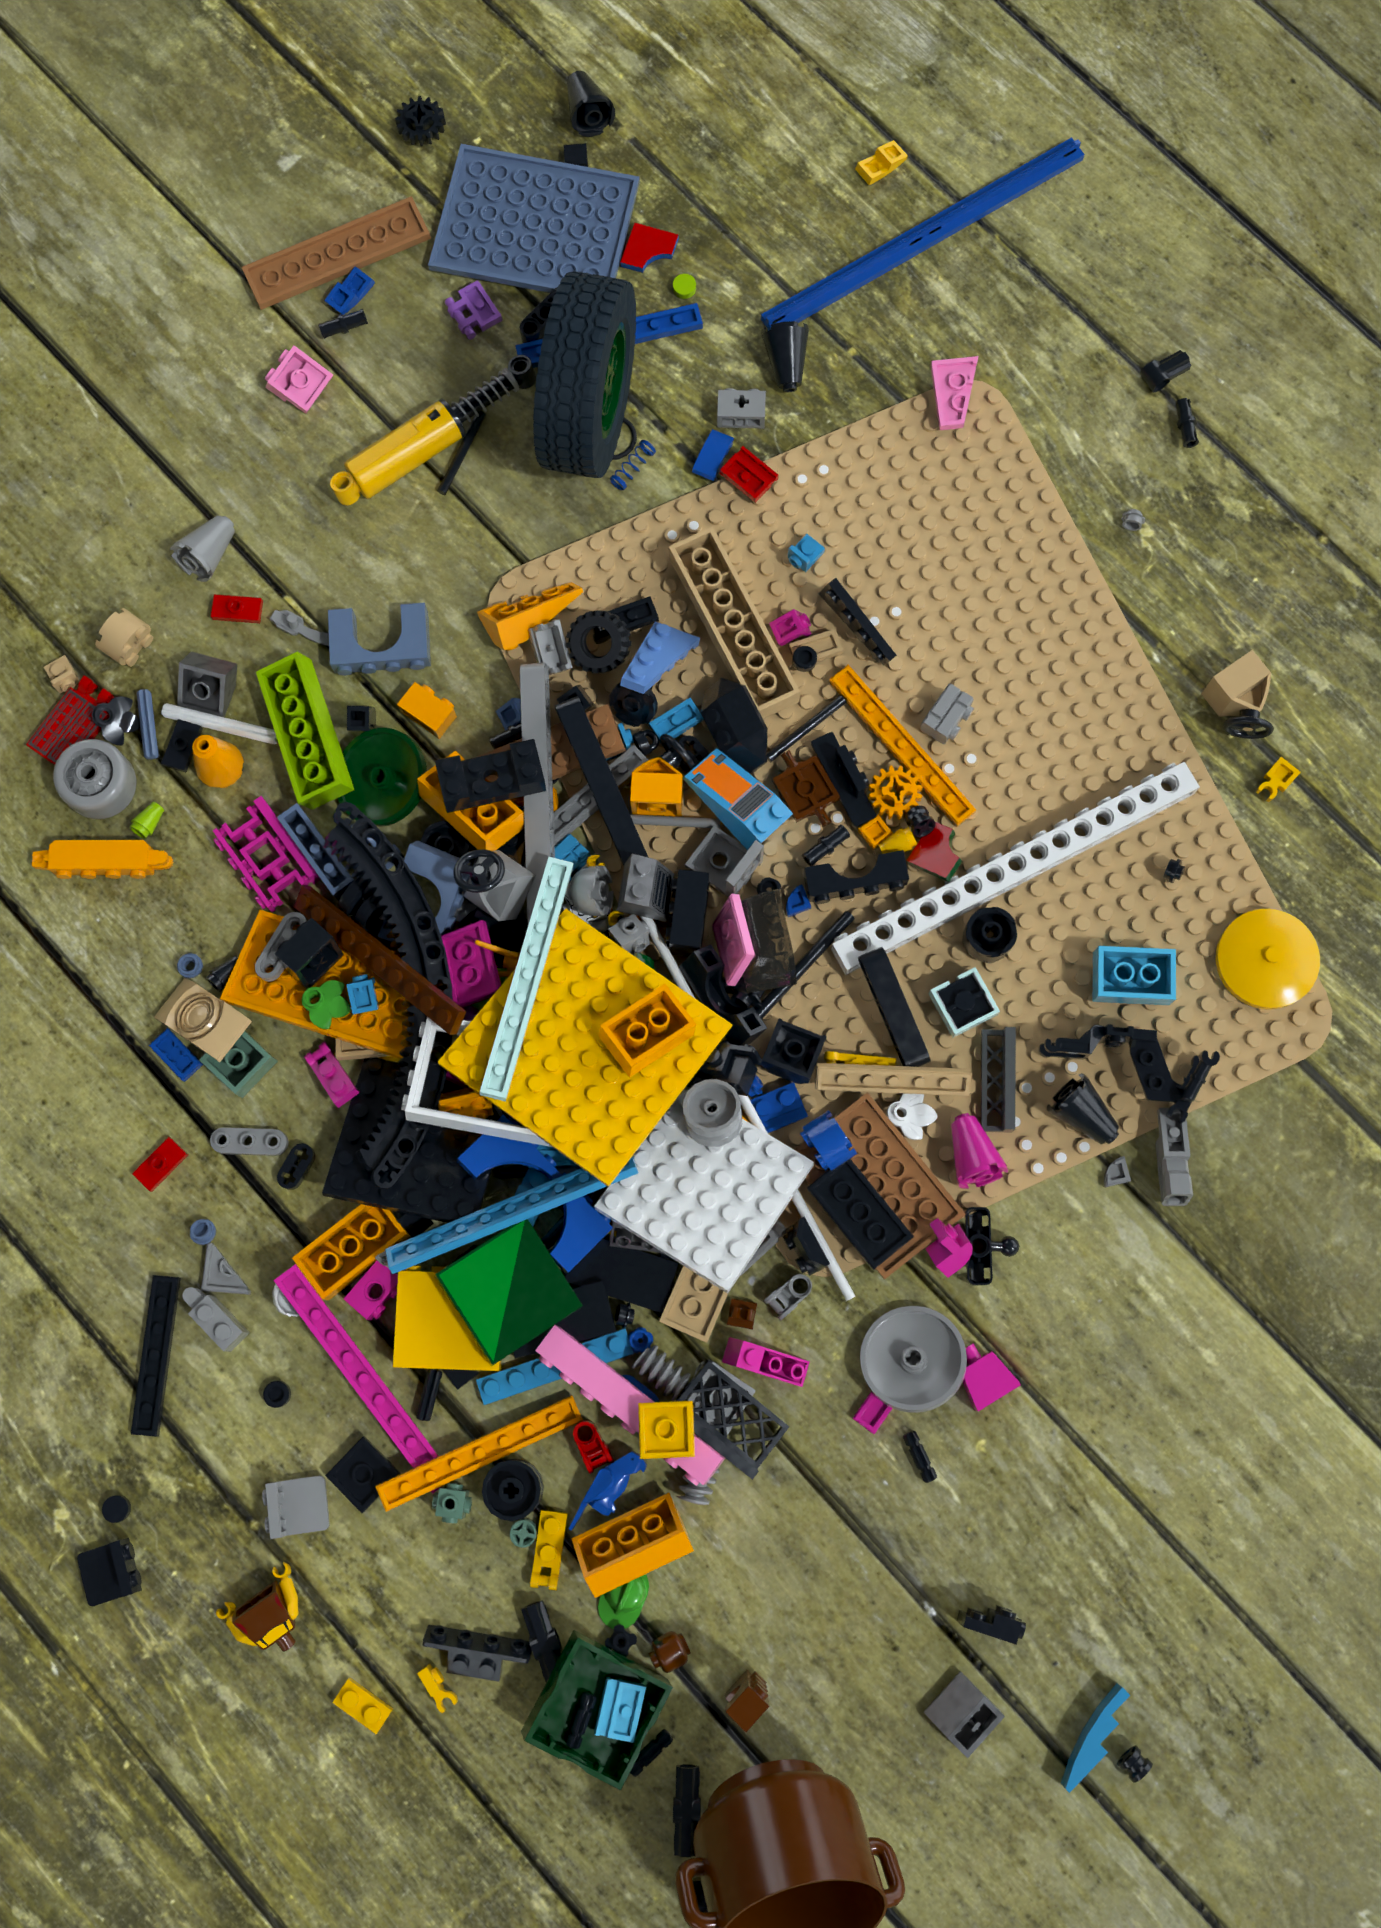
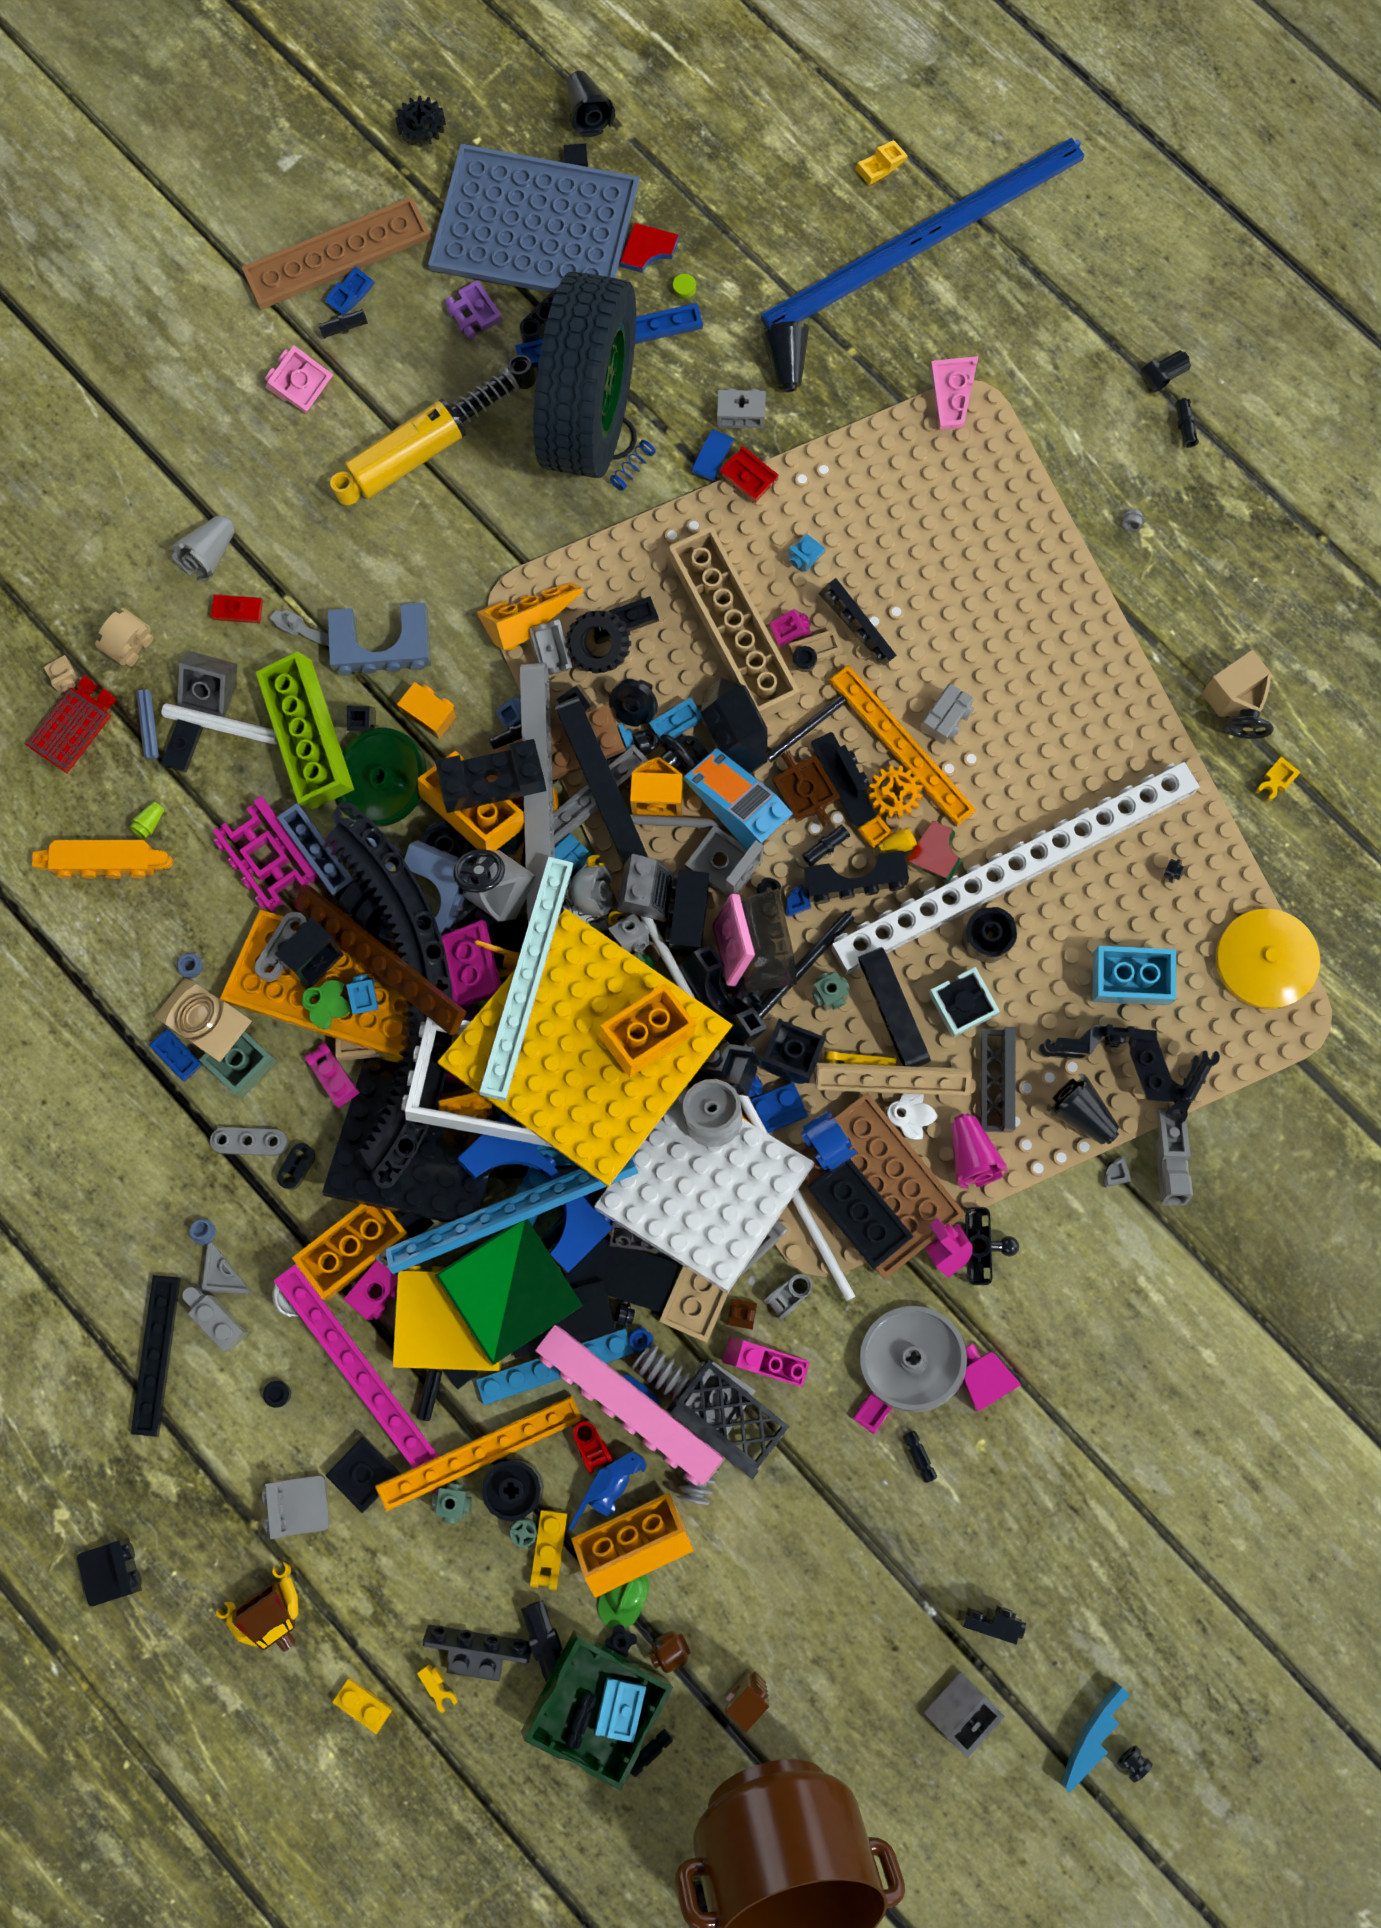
(106, 791): light grey wheel -> none
(116, 1508): black tile -> none
(119, 720): black plate -> none
(160, 1164): red plate -> none
(217, 761): light orange cone -> none
(219, 976): black cone -> none
(461, 453): black bar -> none
(657, 655): medium blue wing -> none
(666, 1430): yellow plate -> none
(686, 1809): black piece -> none
(806, 1246): black slope -> none
(824, 997): none -> sand green brick
(920, 821): black wheel -> none

